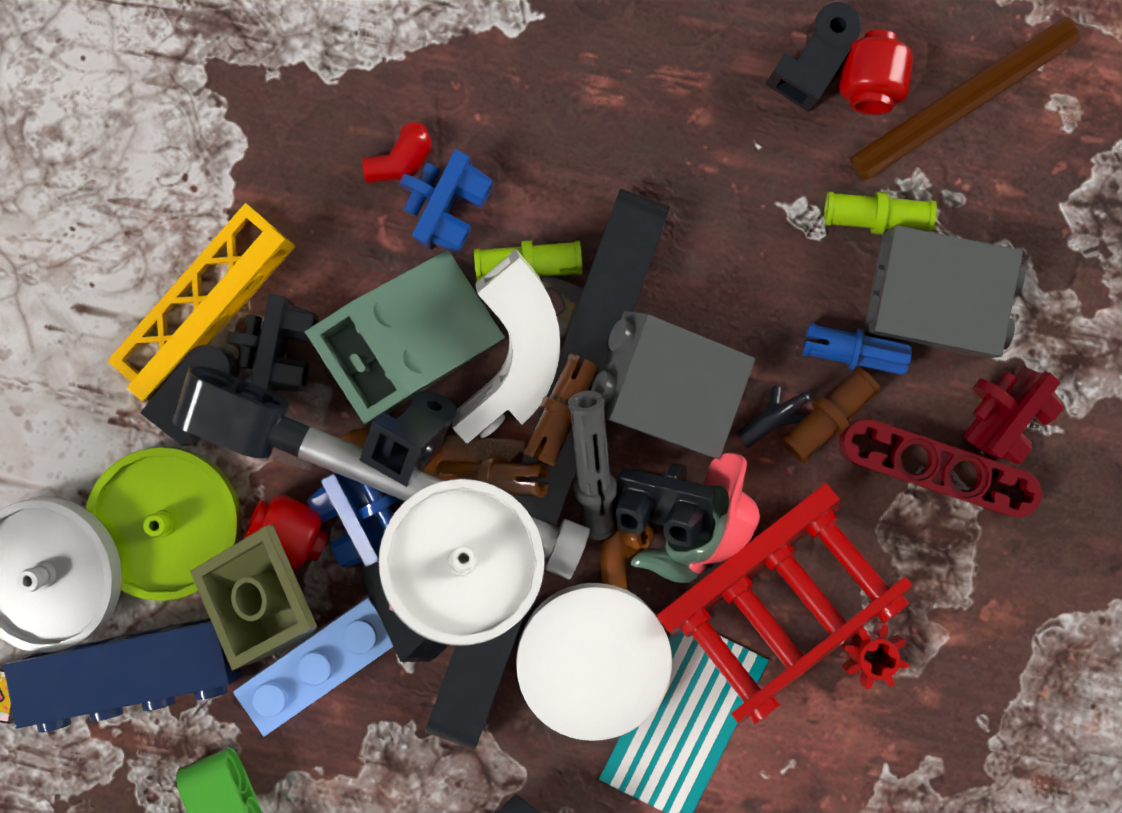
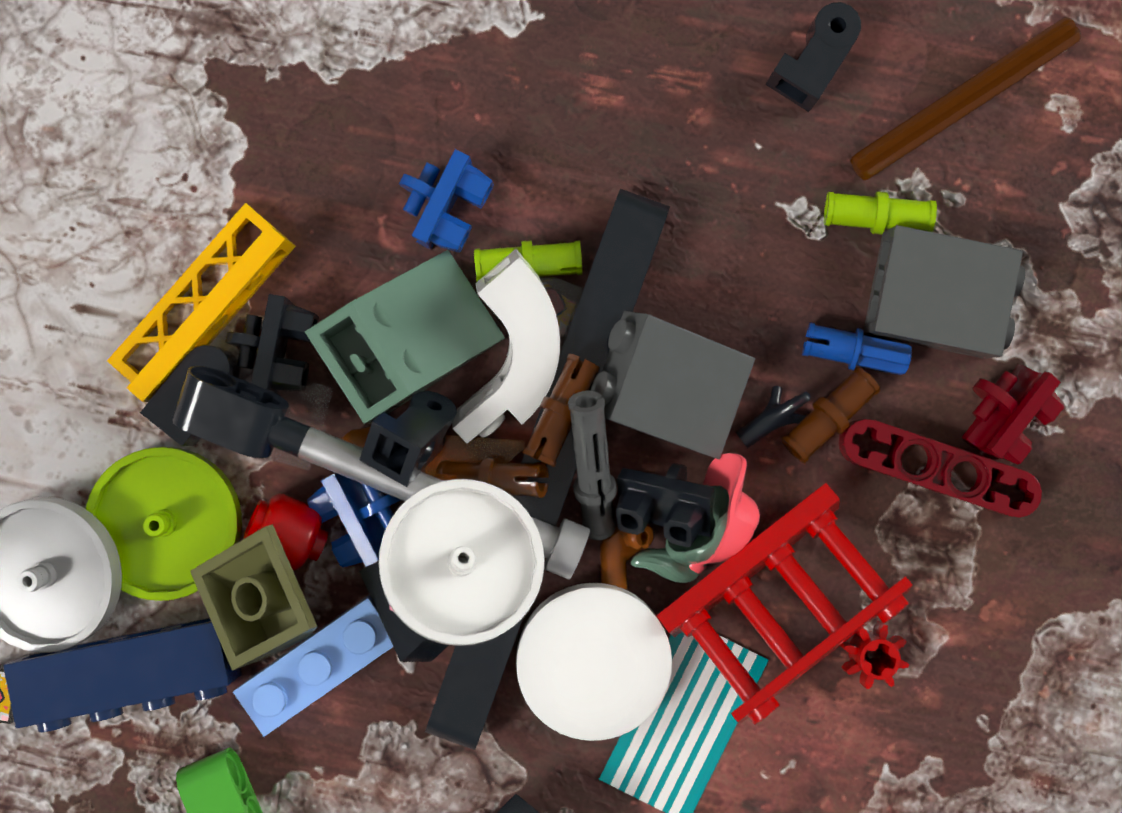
(405, 157): red arm -> none
(876, 73): red head -> none

